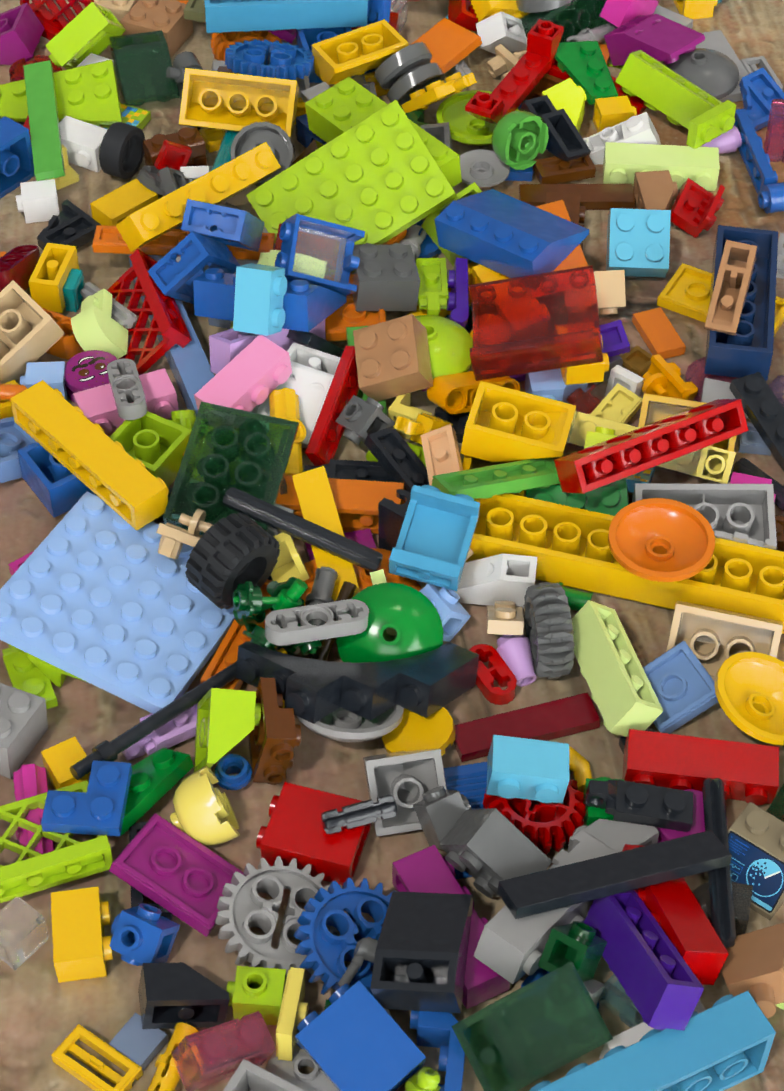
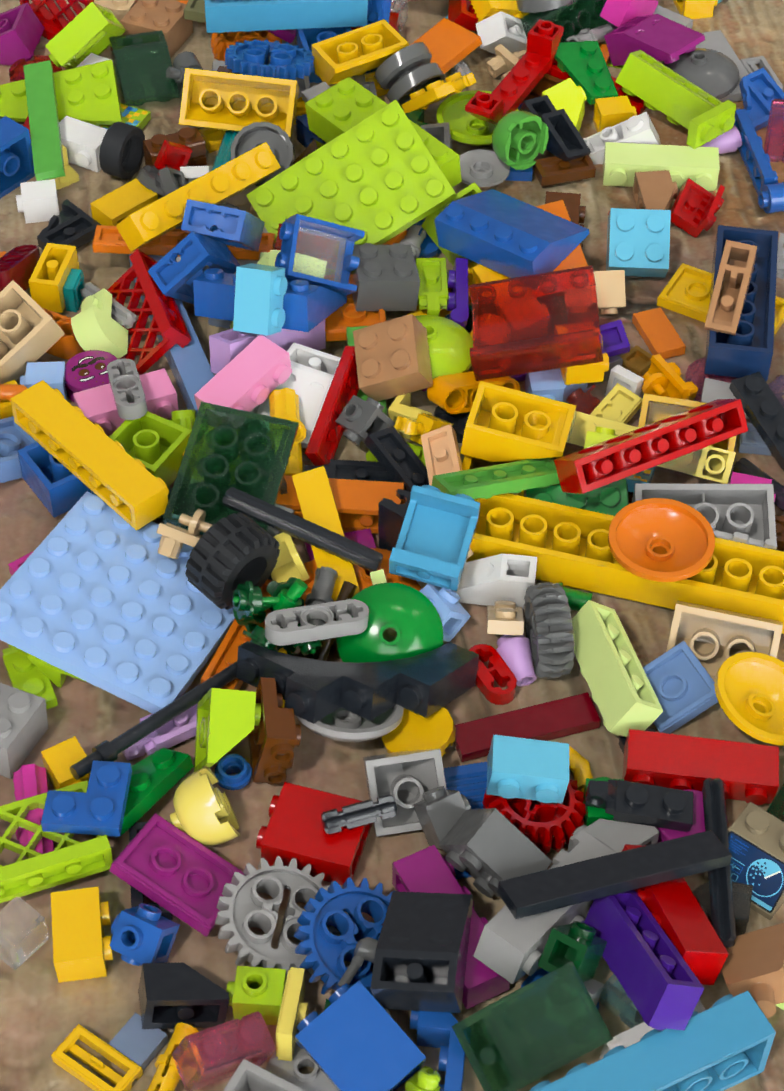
(313, 341): black tile -> none
(592, 195): reddish brown tile -> none

